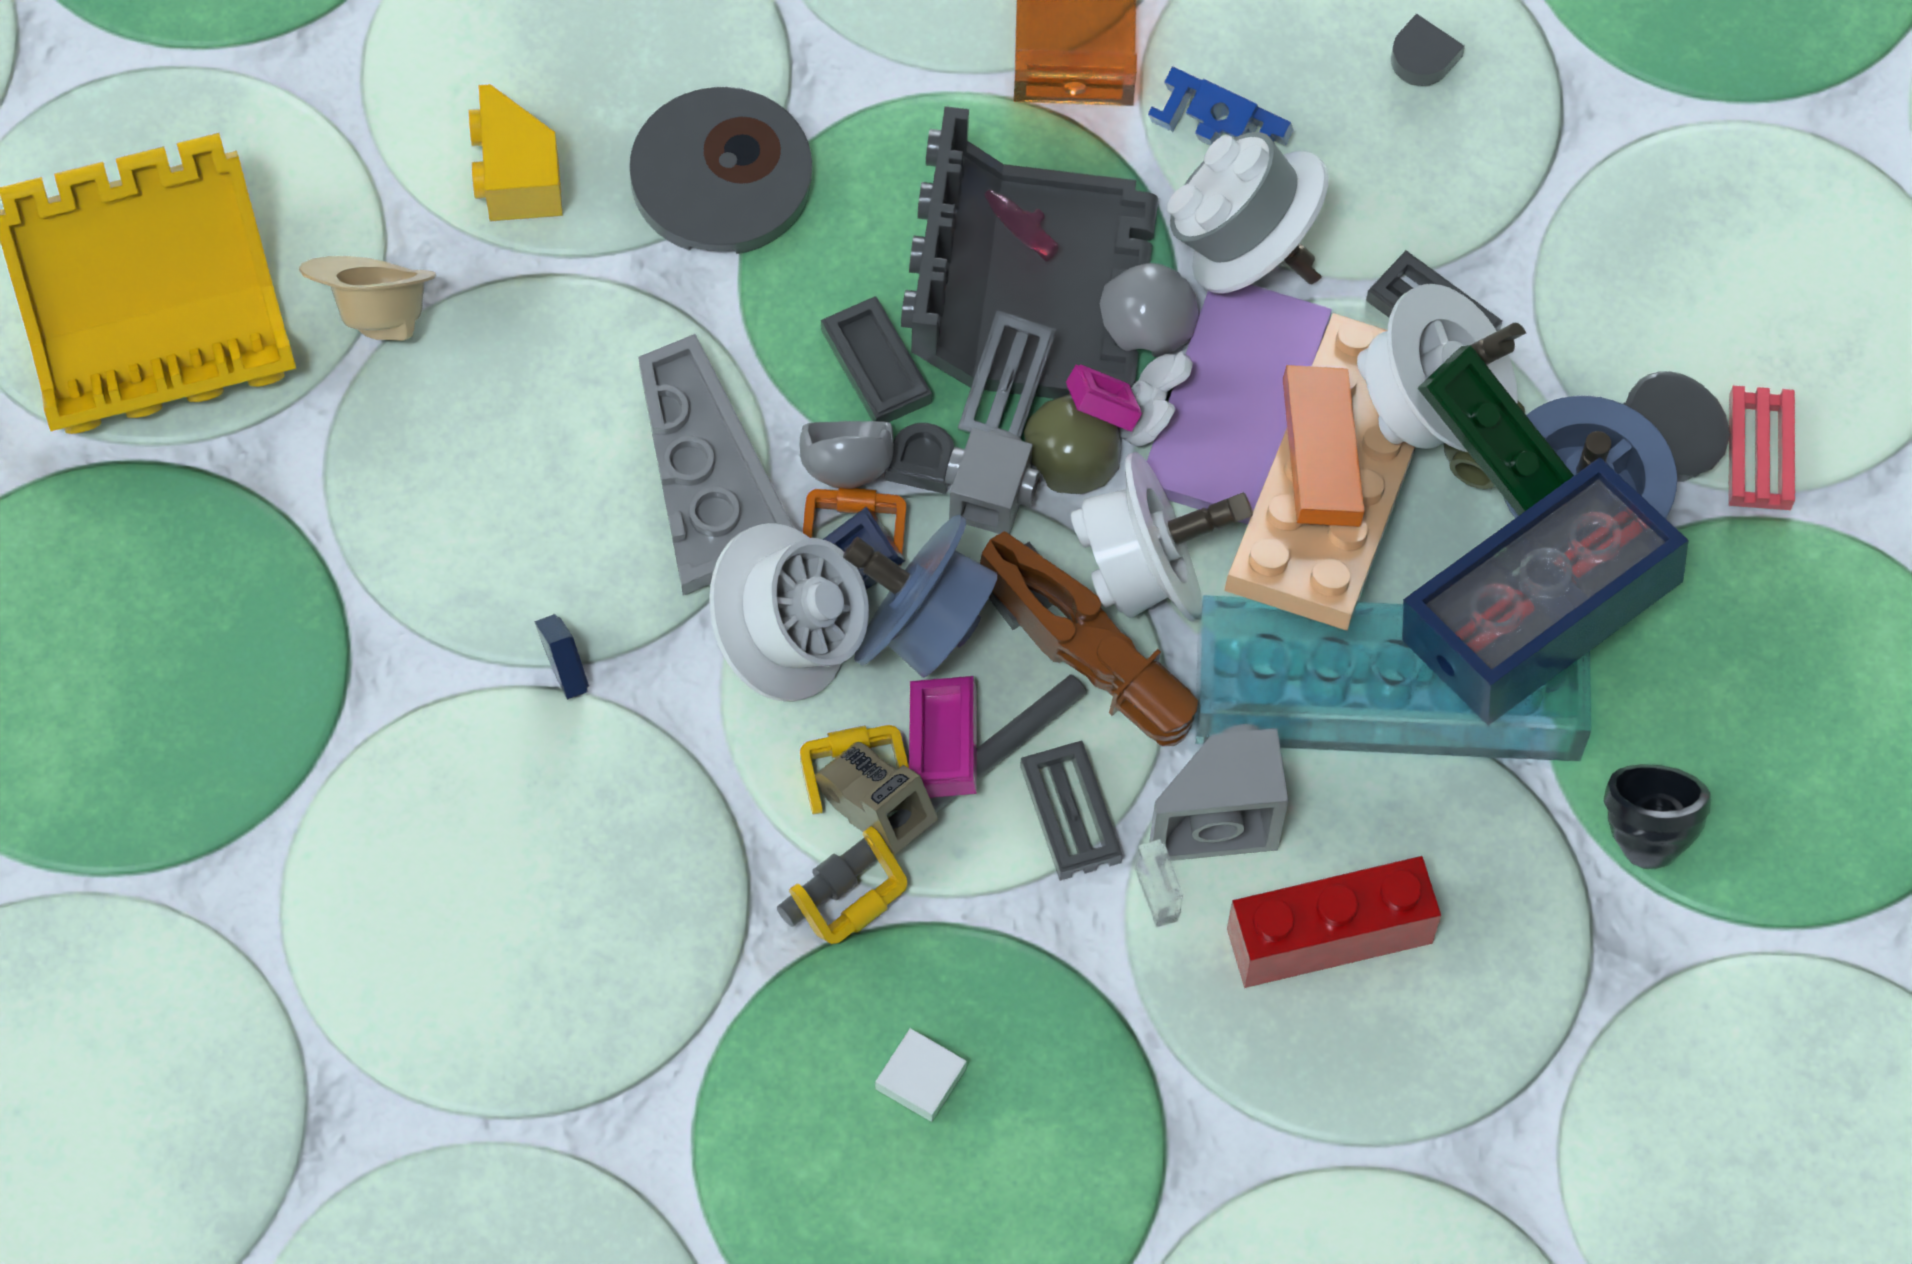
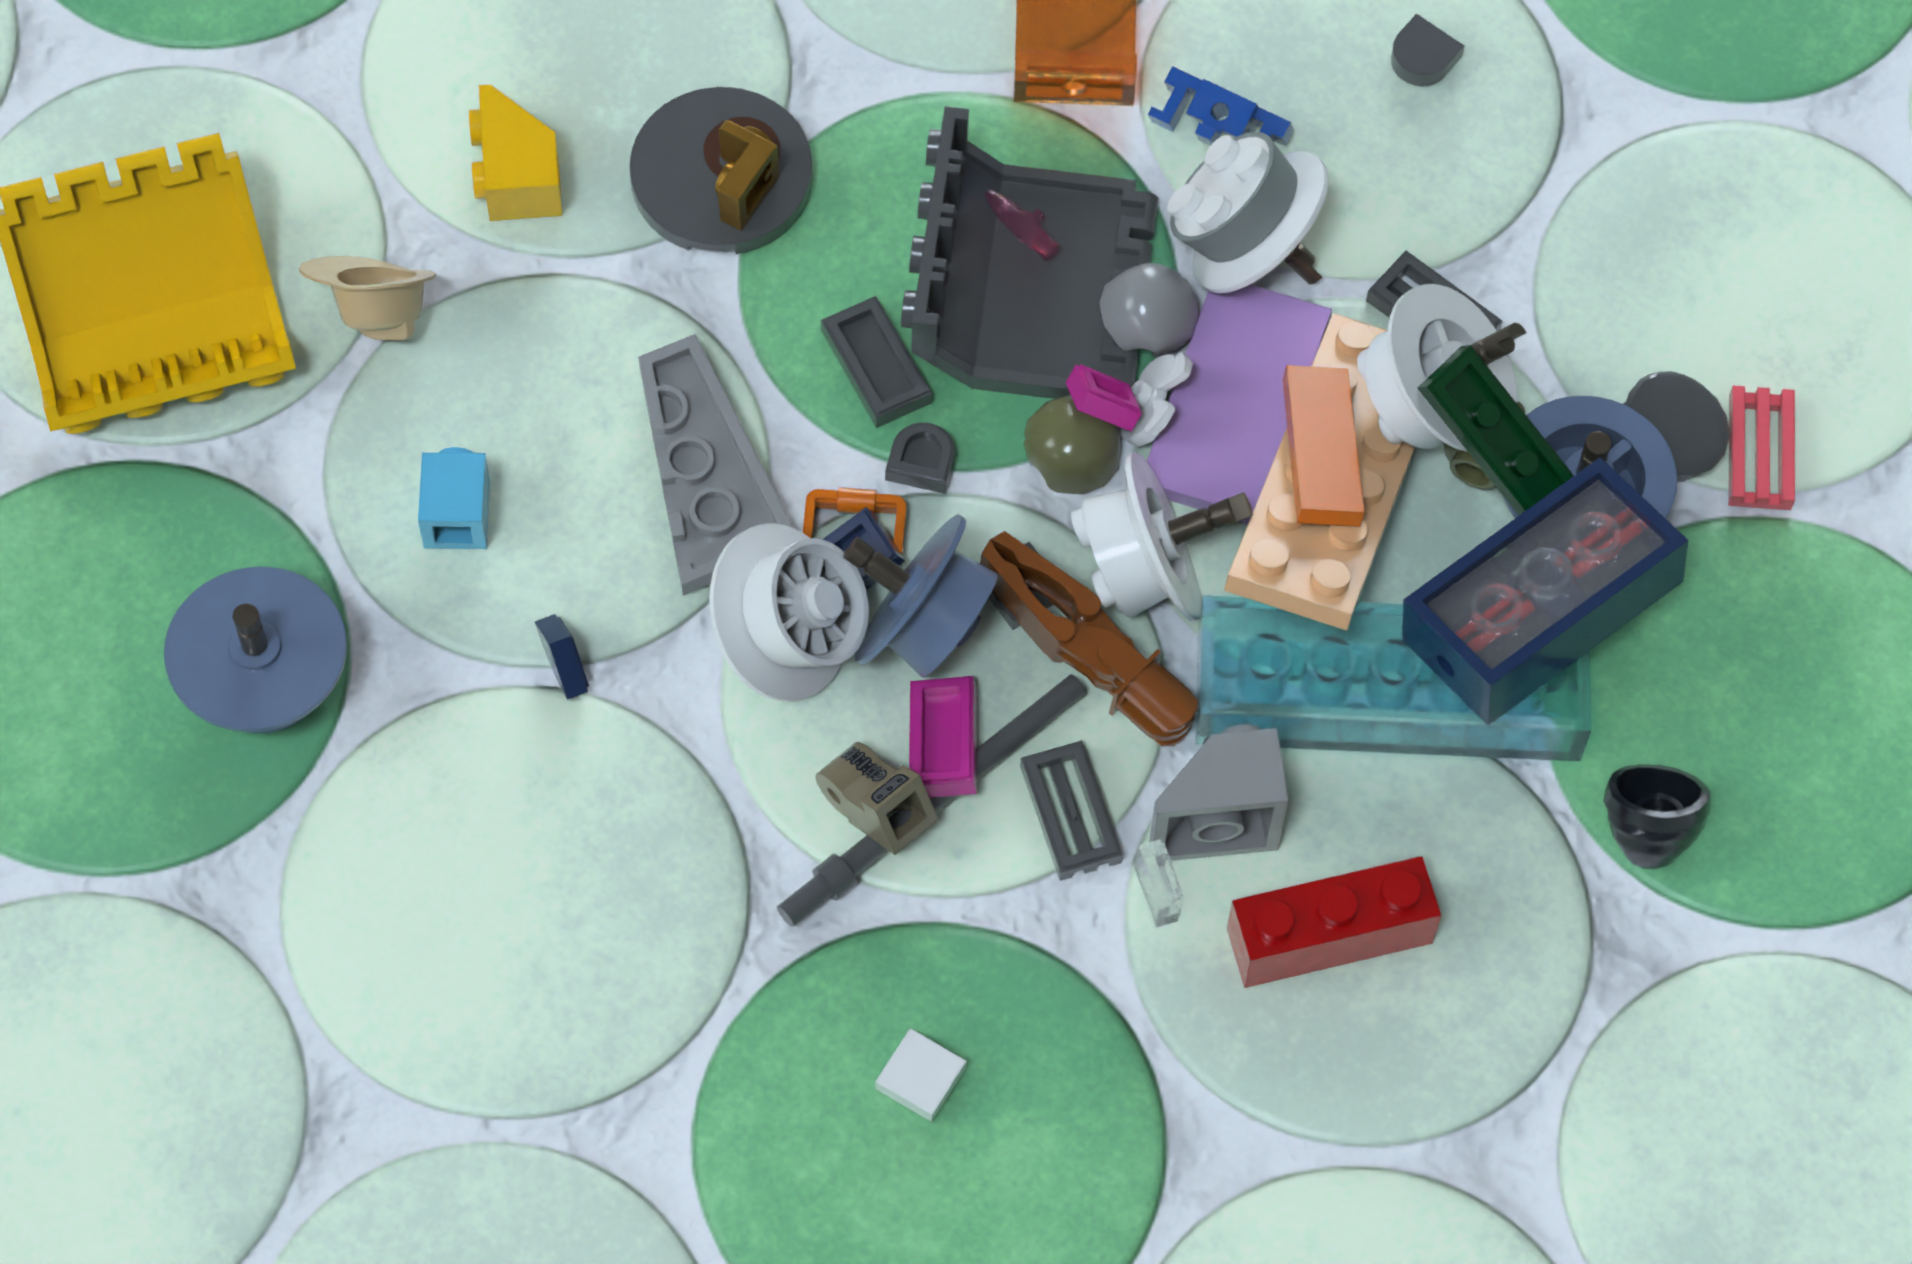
(255, 649): none -> sand blue piece
(454, 499): none -> medium azure brick
(749, 172): none -> pearl gold bracket
(837, 743): yellow piece -> none
(846, 451): light grey hair -> none
(866, 907): yellow piece -> none
(991, 479): light grey brick -> none
(1024, 329): dark grey tile -> none

